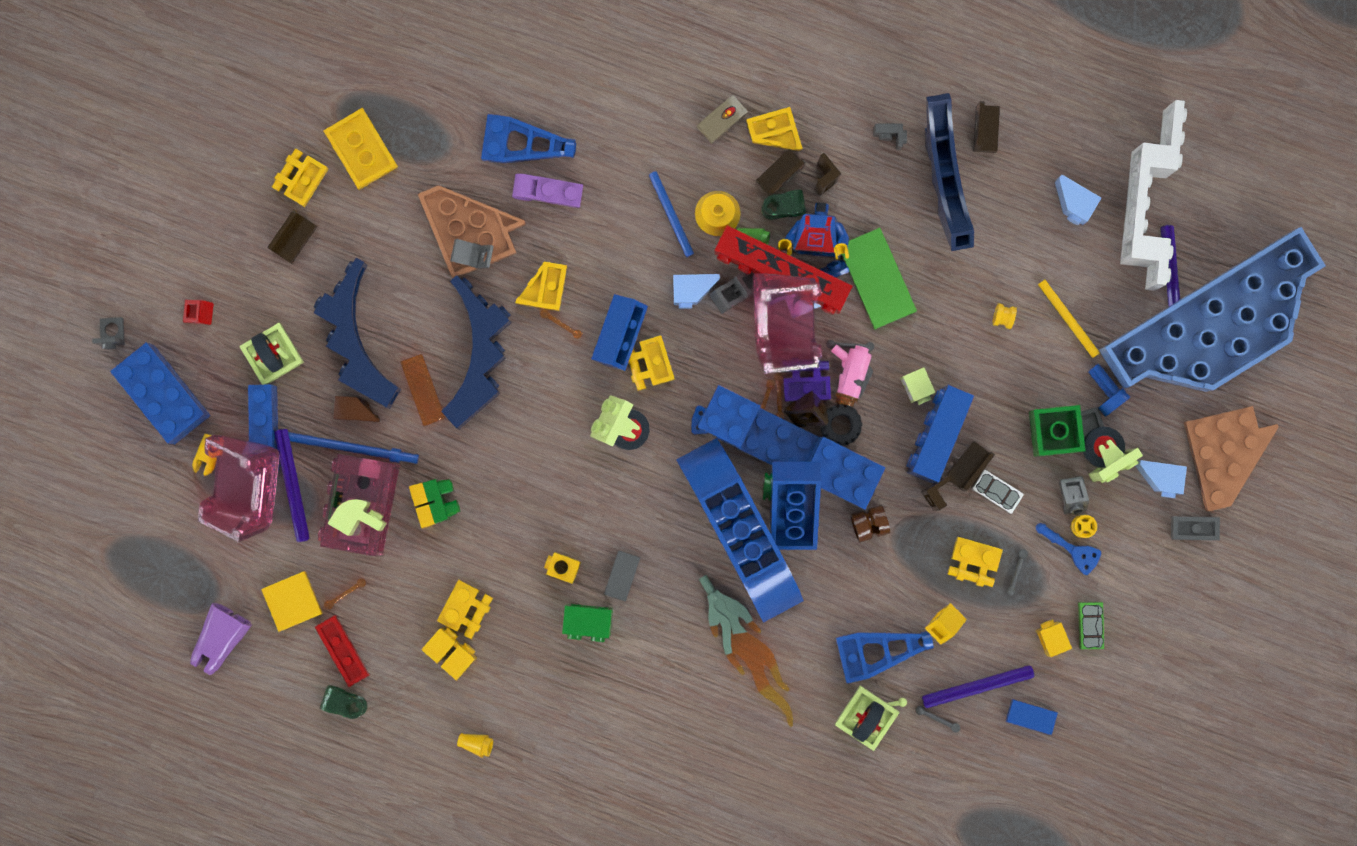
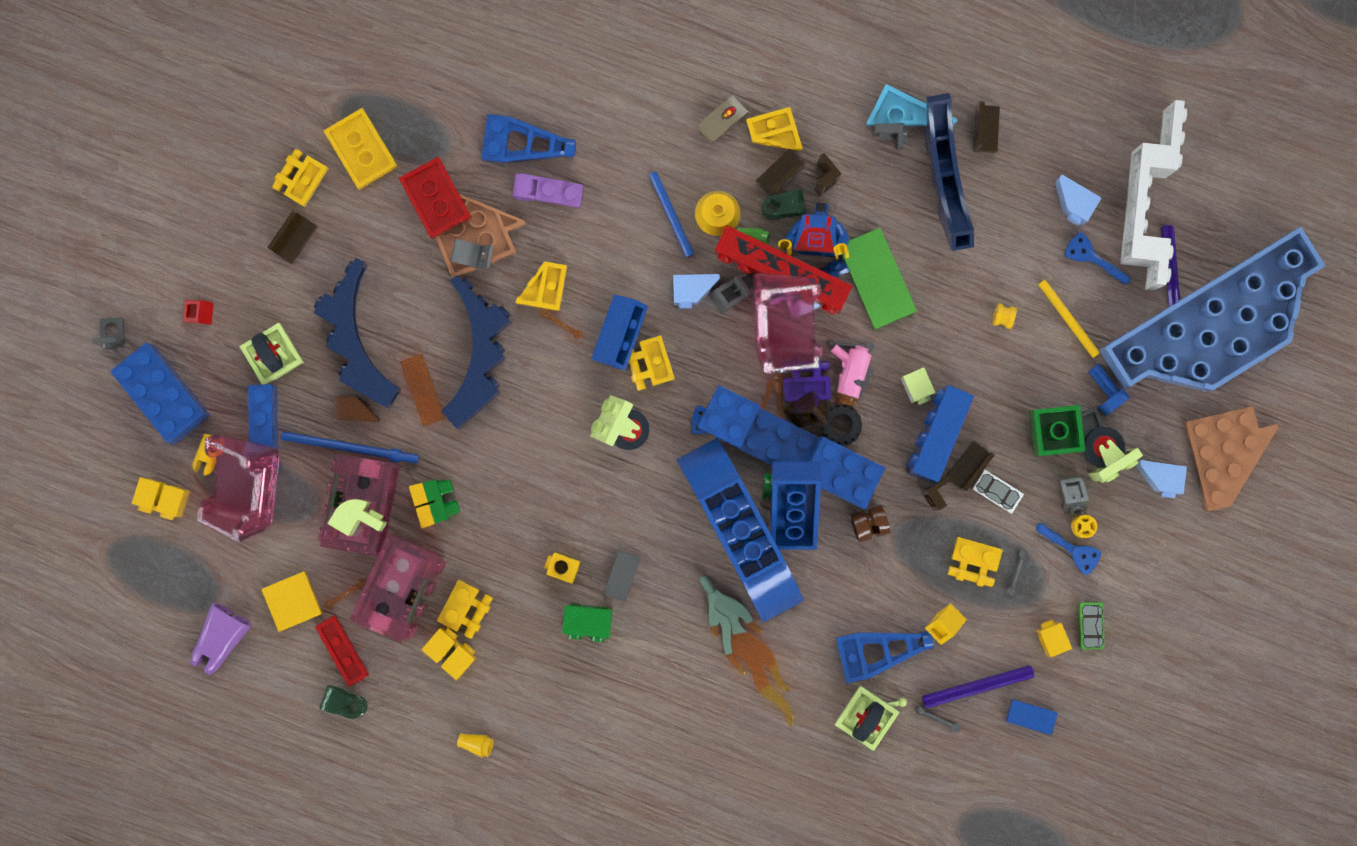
(160, 497): none -> yellow piece
(292, 485): dark purple axle -> none
(399, 576): none -> clear pink piece
(435, 197): none -> red tile
(899, 108): none -> medium azure wing
(1090, 256): none -> blue piece
(1195, 528): dark grey plate -> none

